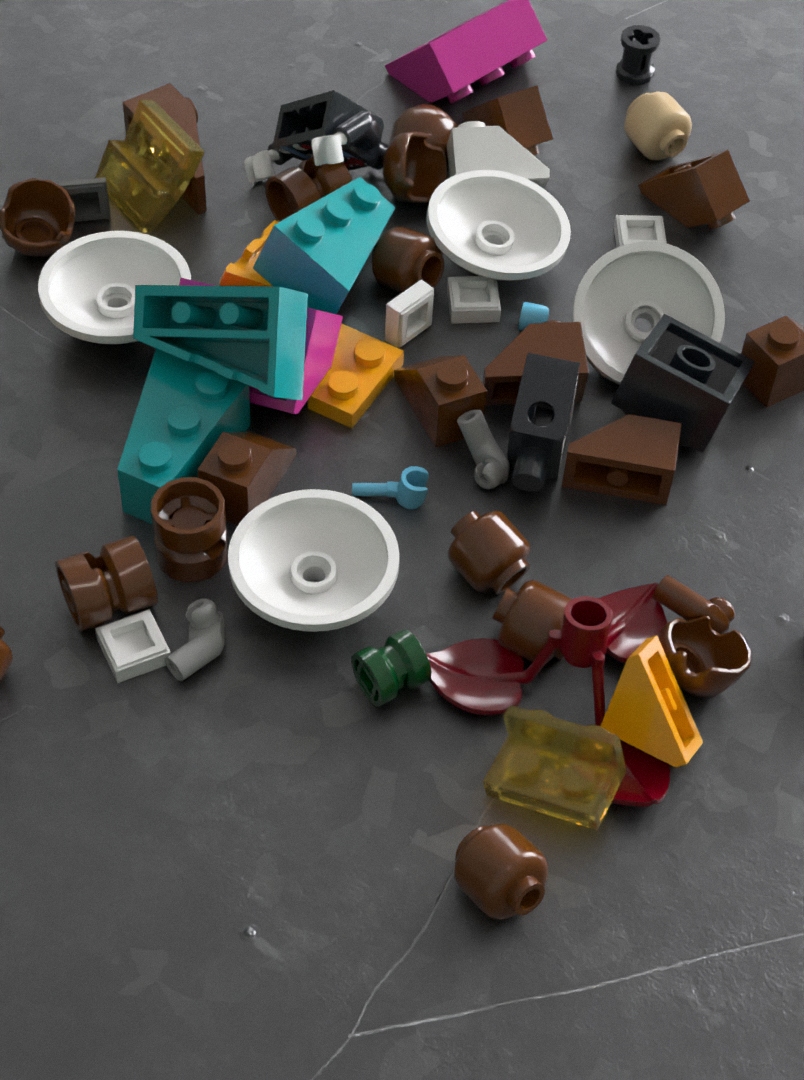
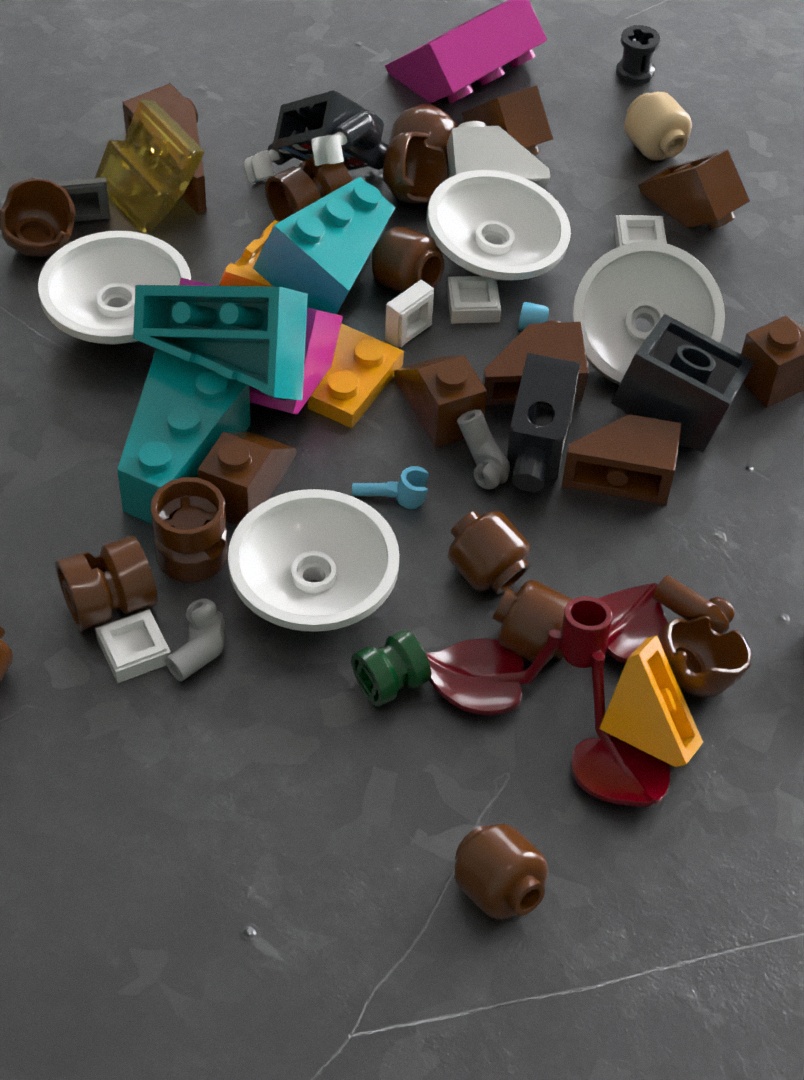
(556, 767): clear yellow bracket -> none

